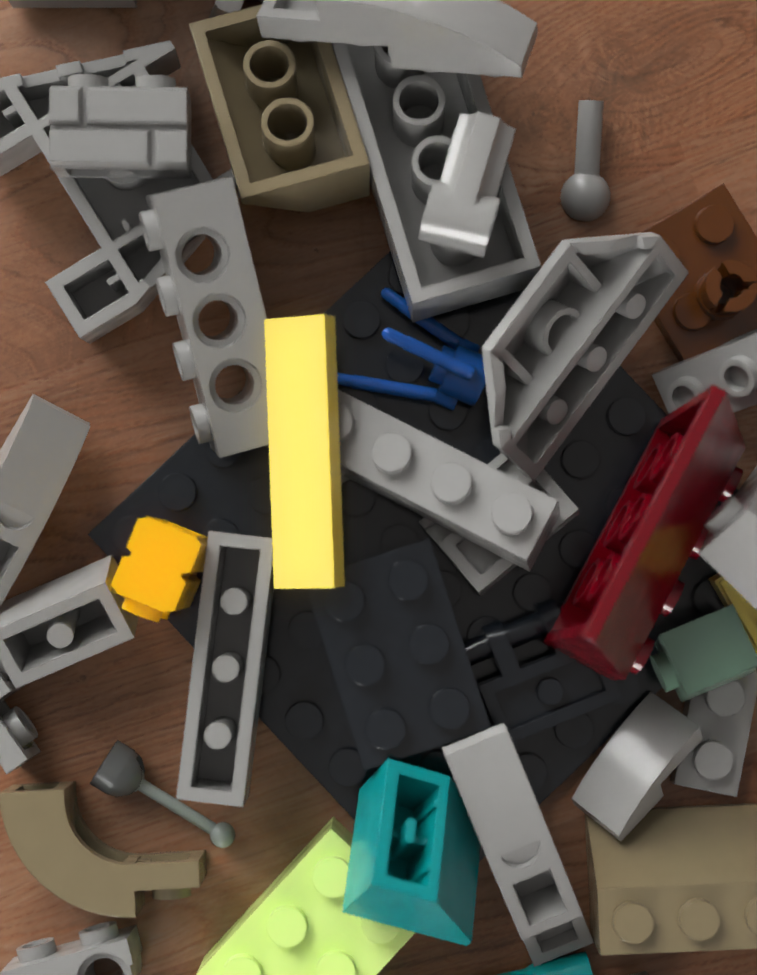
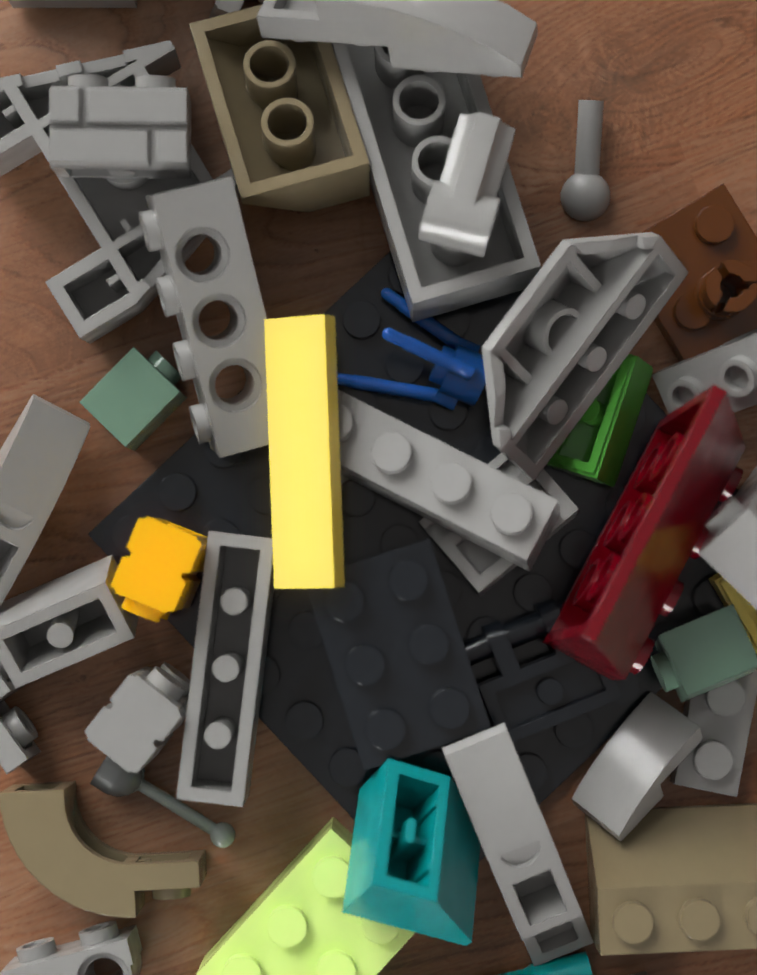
(135, 397): none -> sand green brick
(141, 716): none -> light grey brick
(603, 433): none -> bright green slope

